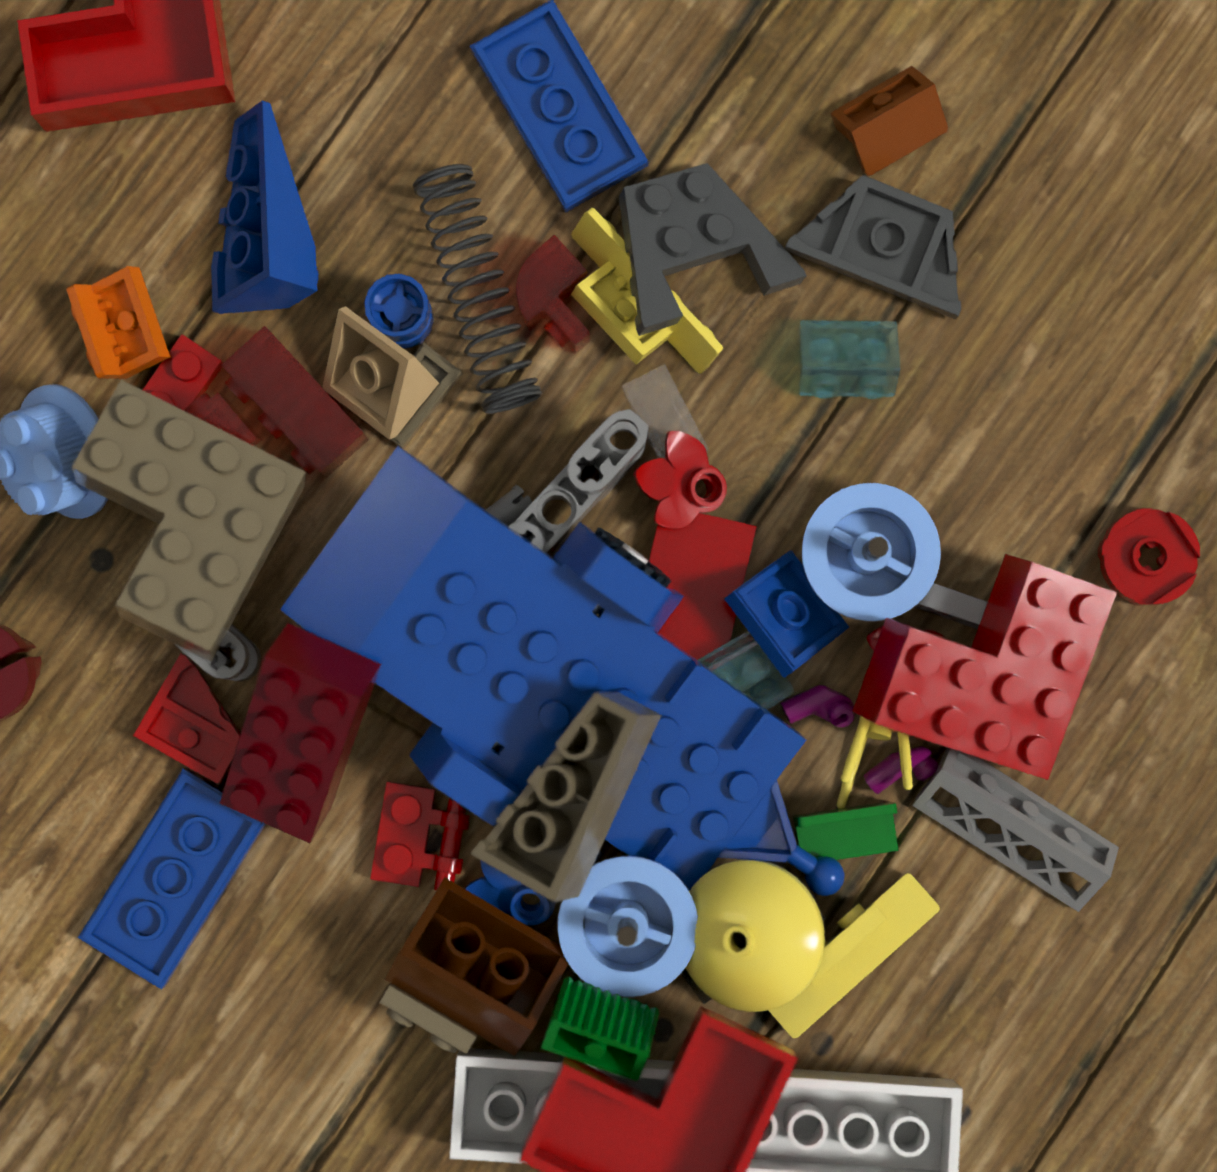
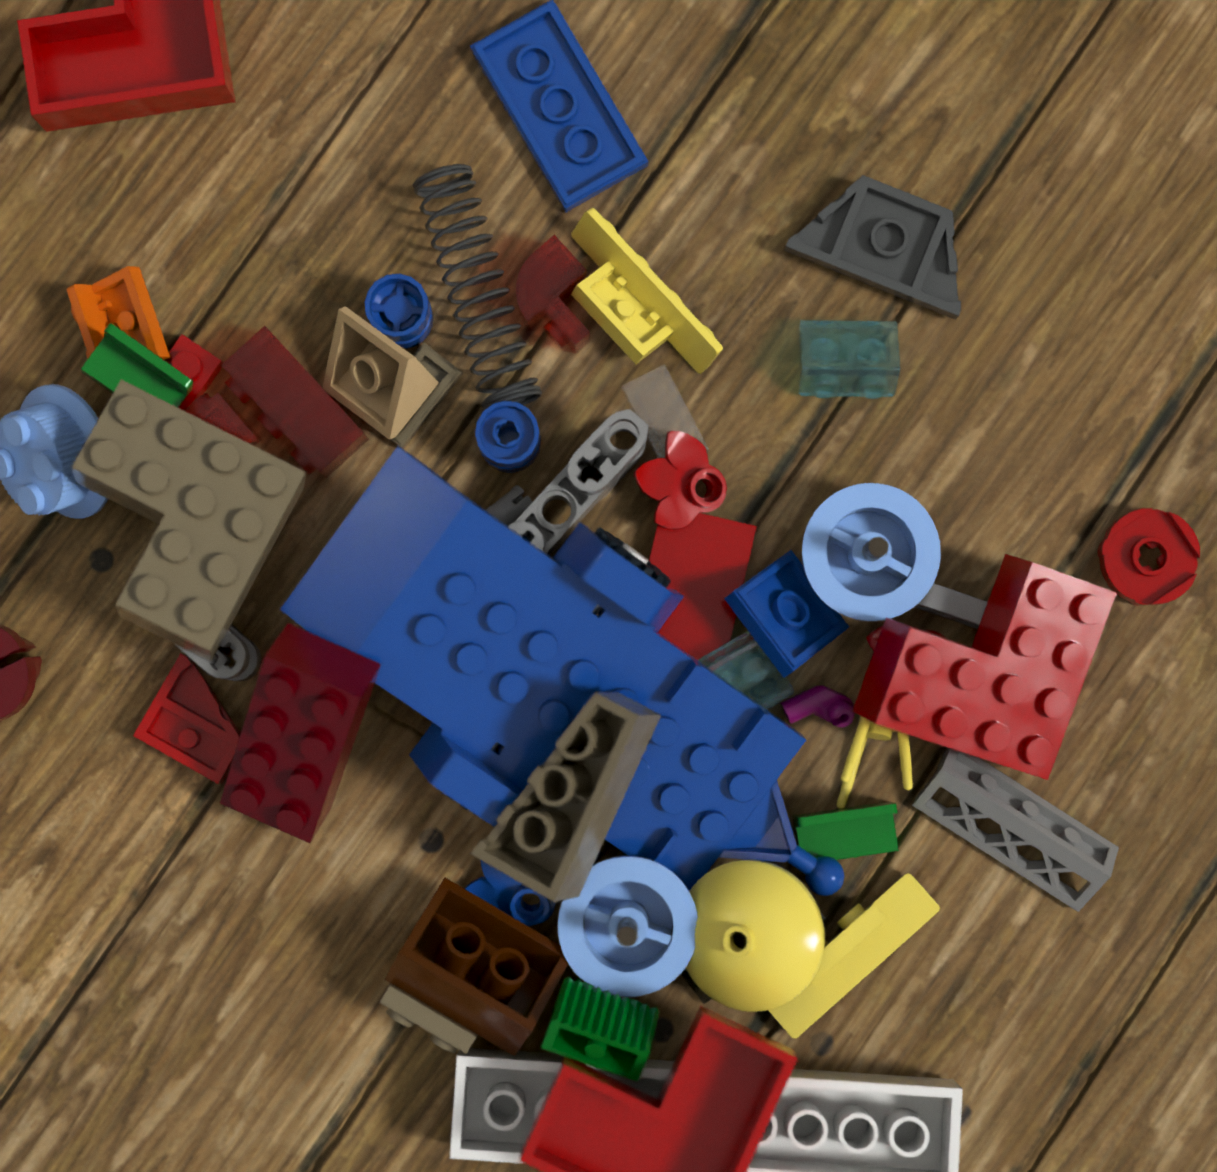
(125, 359): none -> green panel
(171, 880): blue tile -> none
(267, 238): blue wedge -> none
(405, 833): red plate -> none
(508, 436): none -> blue wheel
(688, 223): dark grey wing -> none
(889, 769): magenta arm -> none
(891, 119): dark orange panel -> none

